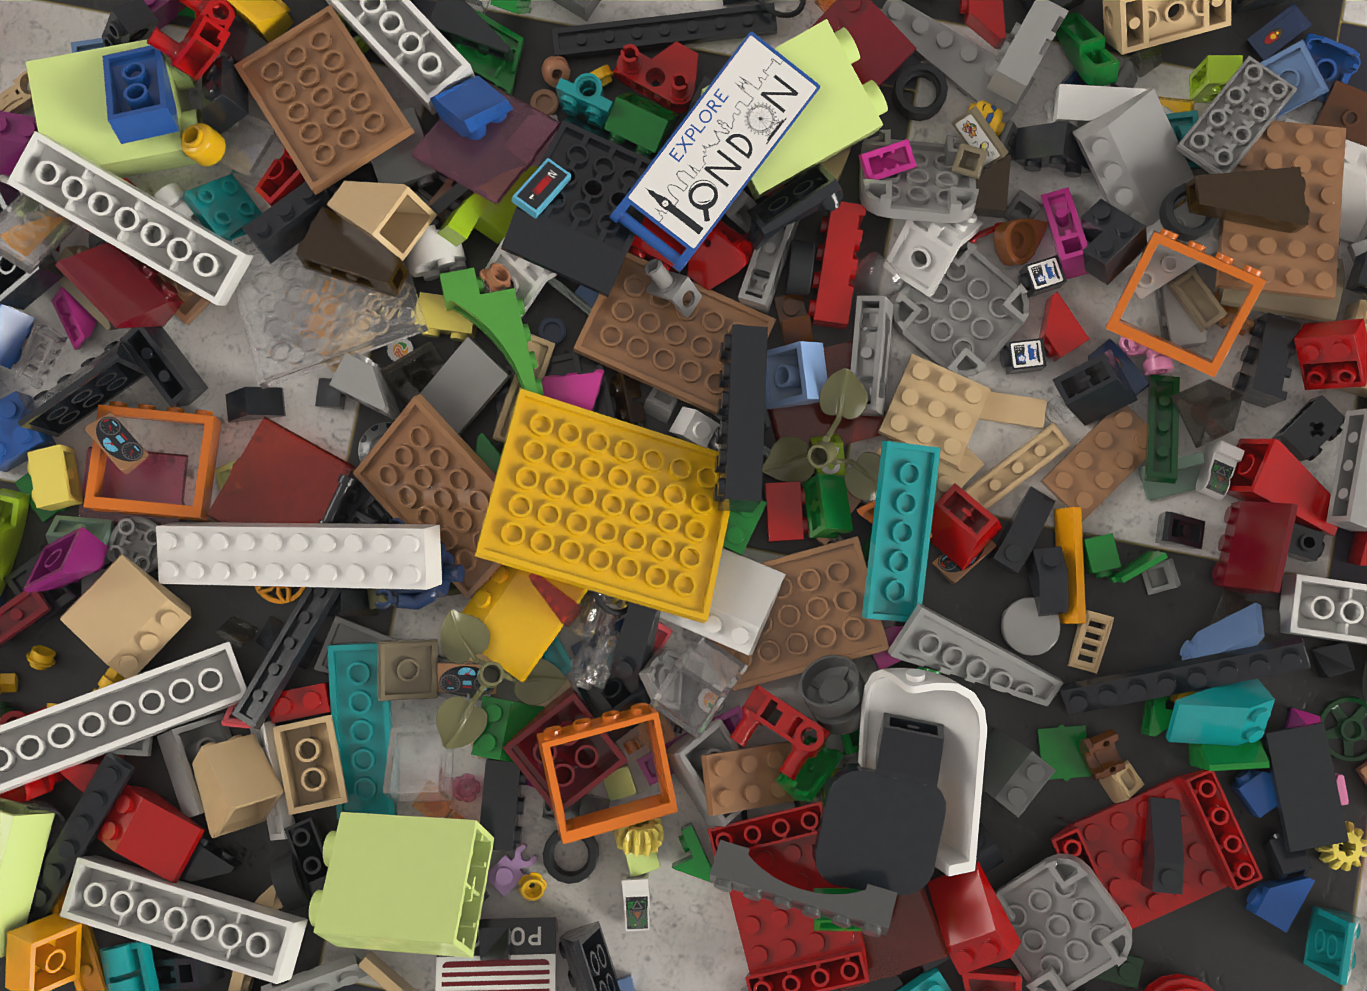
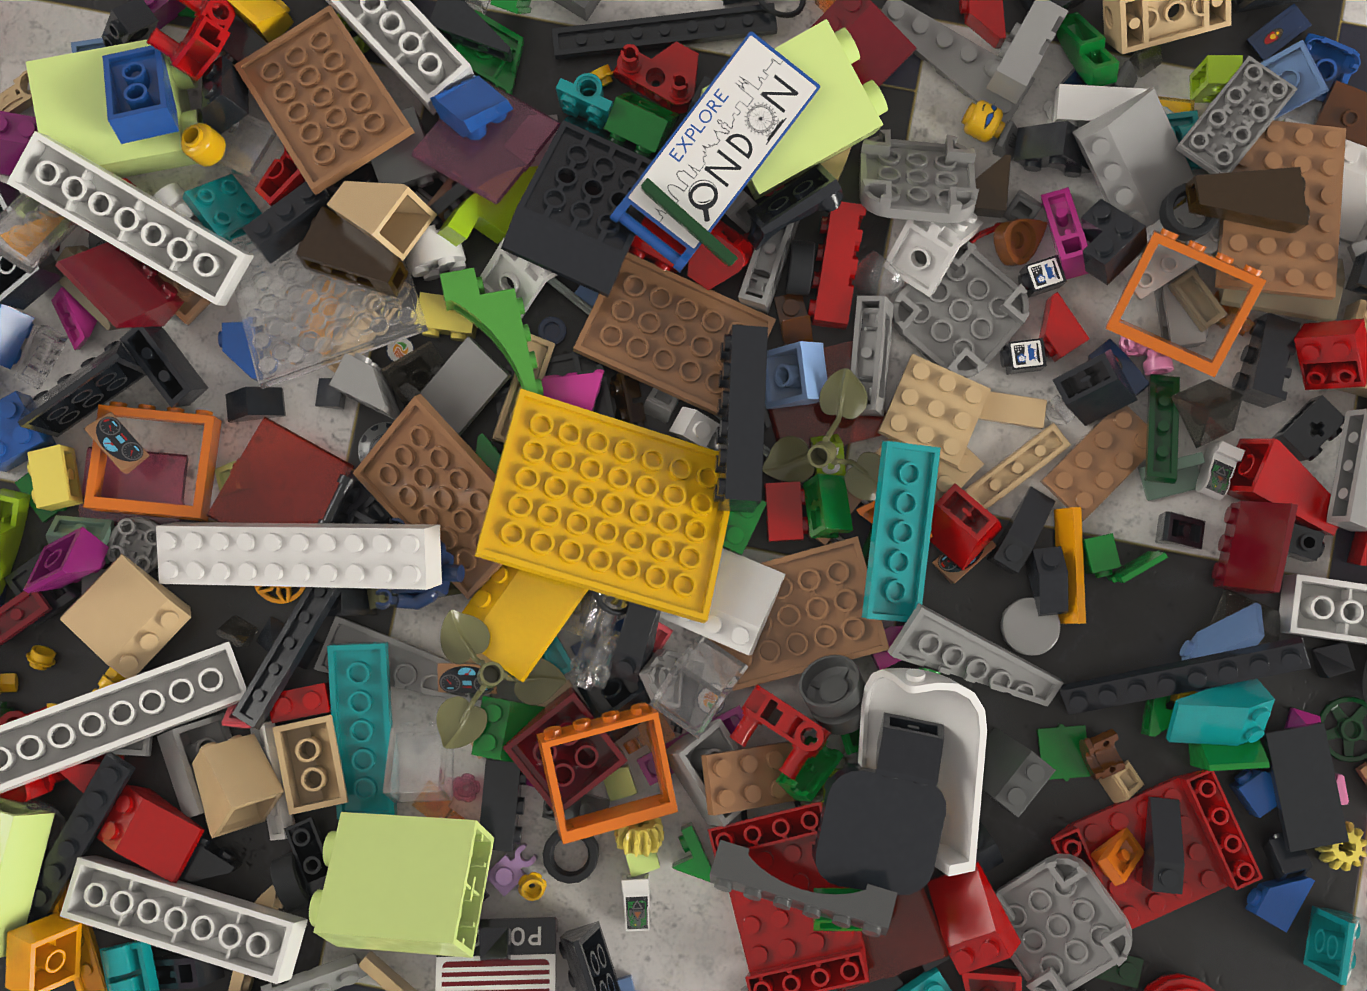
(235, 345): none -> blue slope
(407, 669): dark tan tile -> none
(496, 277): nougat plate -> none
(541, 188): tile -> none
(545, 101): medium nougat tile -> none
(553, 76): nougat piece -> none
(561, 604): clear red slope -> none
(671, 287): light grey bracket -> none
(688, 223): none -> dark green tile
(887, 160): dark pink slope -> none
(924, 71): black tyre -> none
(969, 161): dark tan slope -> none
(978, 133): tile -> none
(1103, 635): tan slope -> none
(1118, 856): none -> orange slope
(1161, 577): light grey slope -> none

